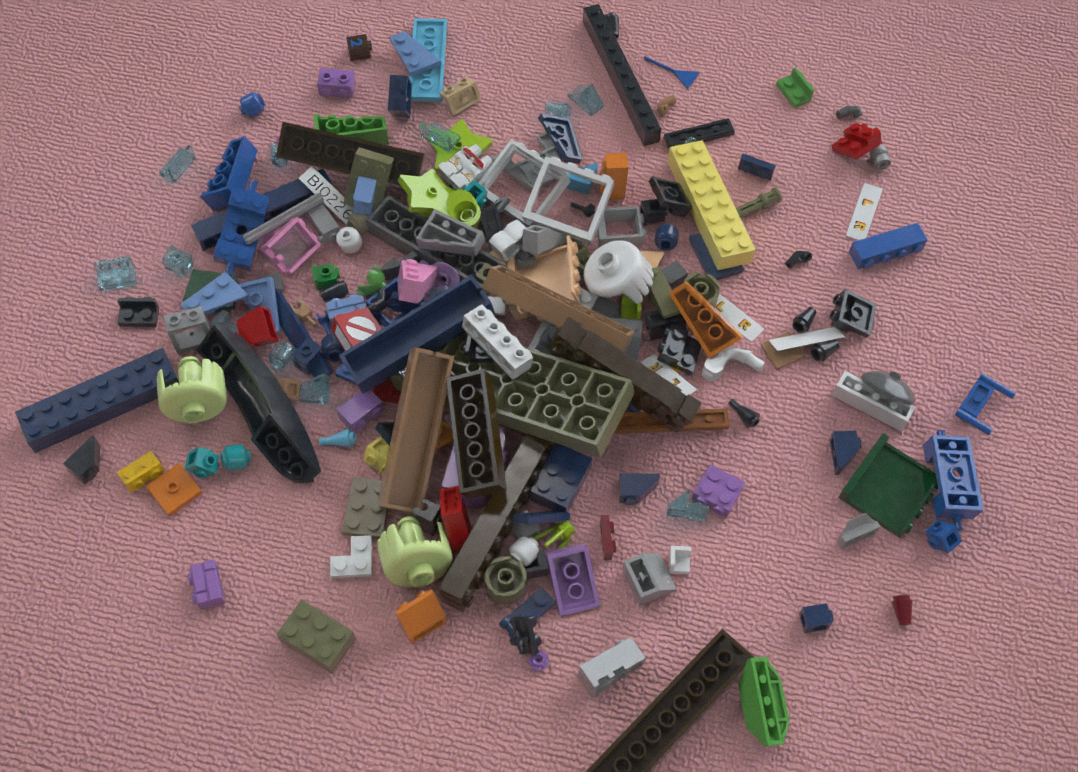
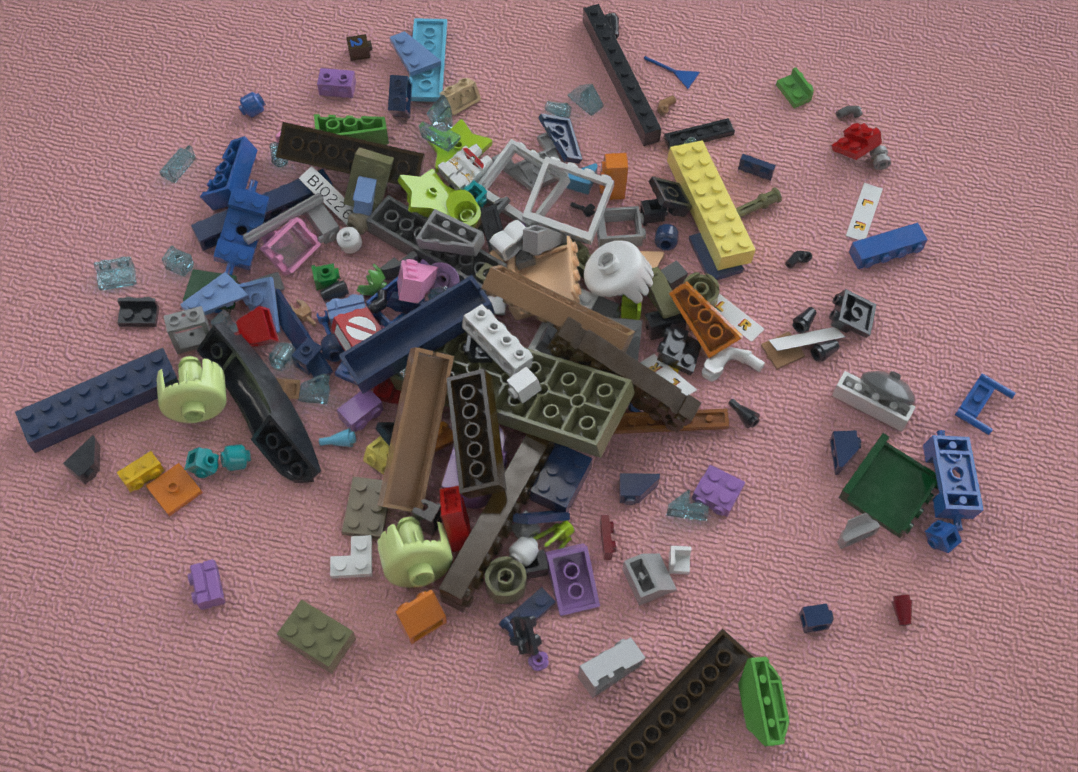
(441, 113): none -> clear light blue slope
(523, 385): none -> white brick

